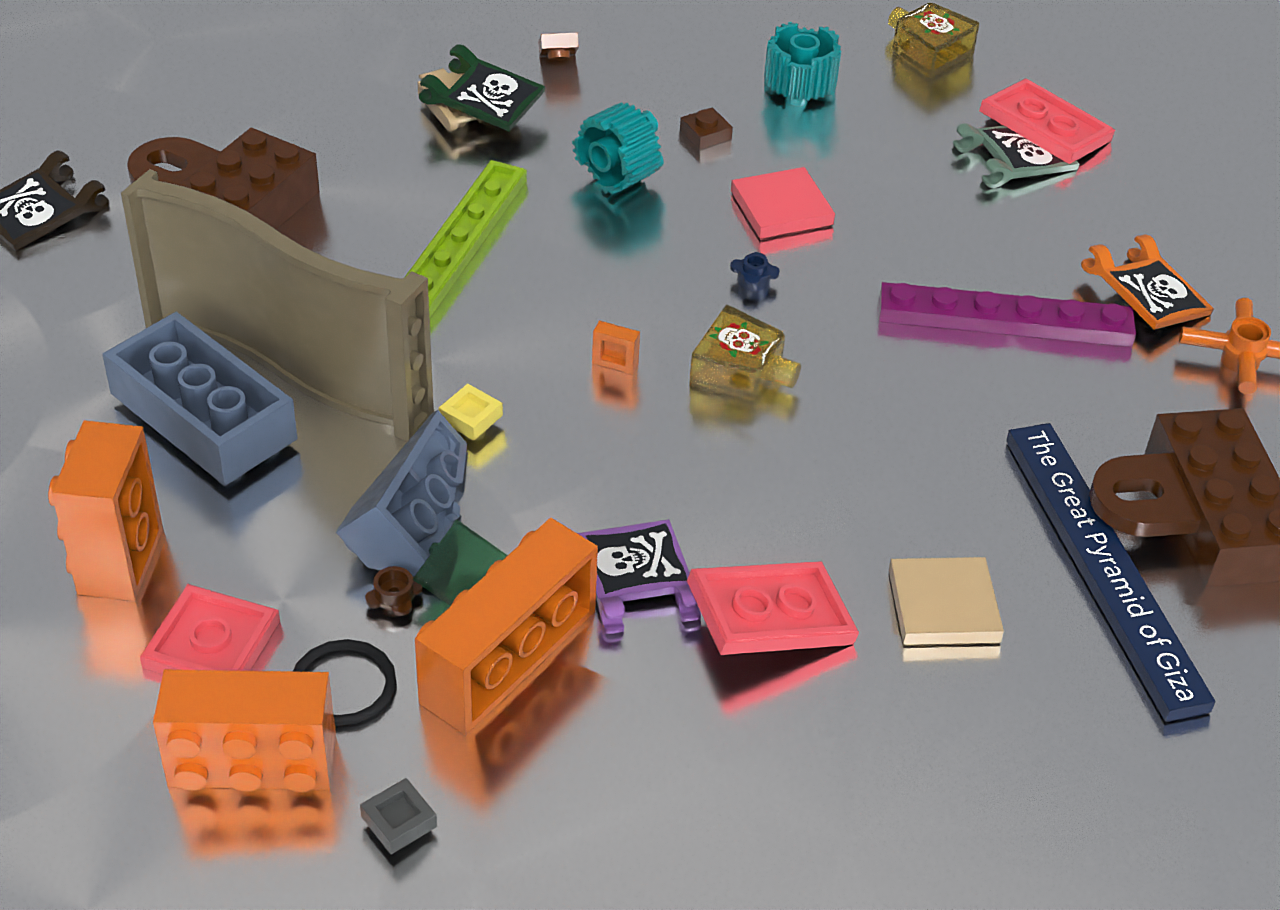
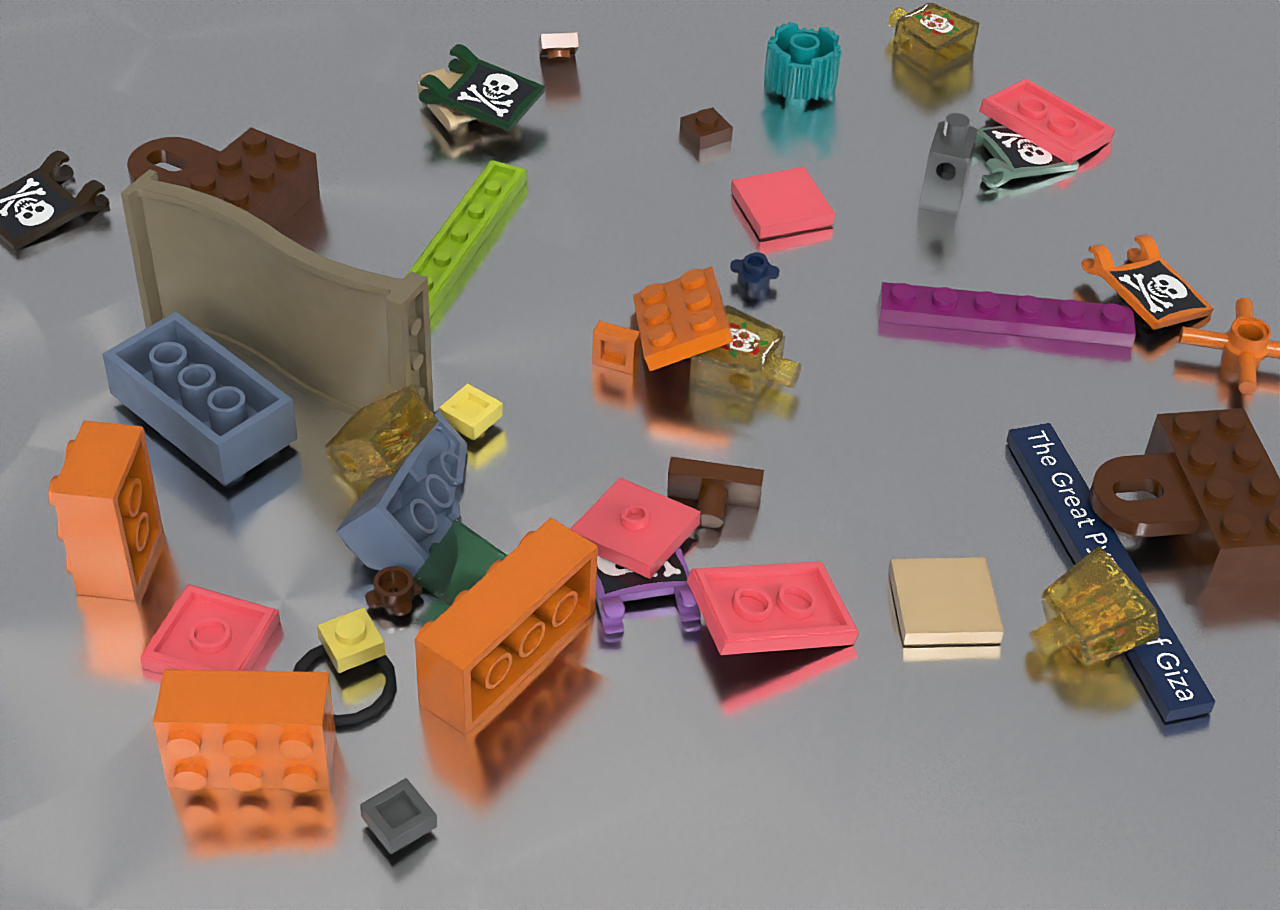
(351, 640): none -> light yellow plate
(366, 447): none -> clear yellow torso
(619, 147): teal brick -> none
(637, 526): none -> coral plate
(681, 318): none -> orange plate
(714, 487): none -> reddish brown tile
(950, 153): none -> dark grey torso
(1094, 612): none -> clear yellow torso

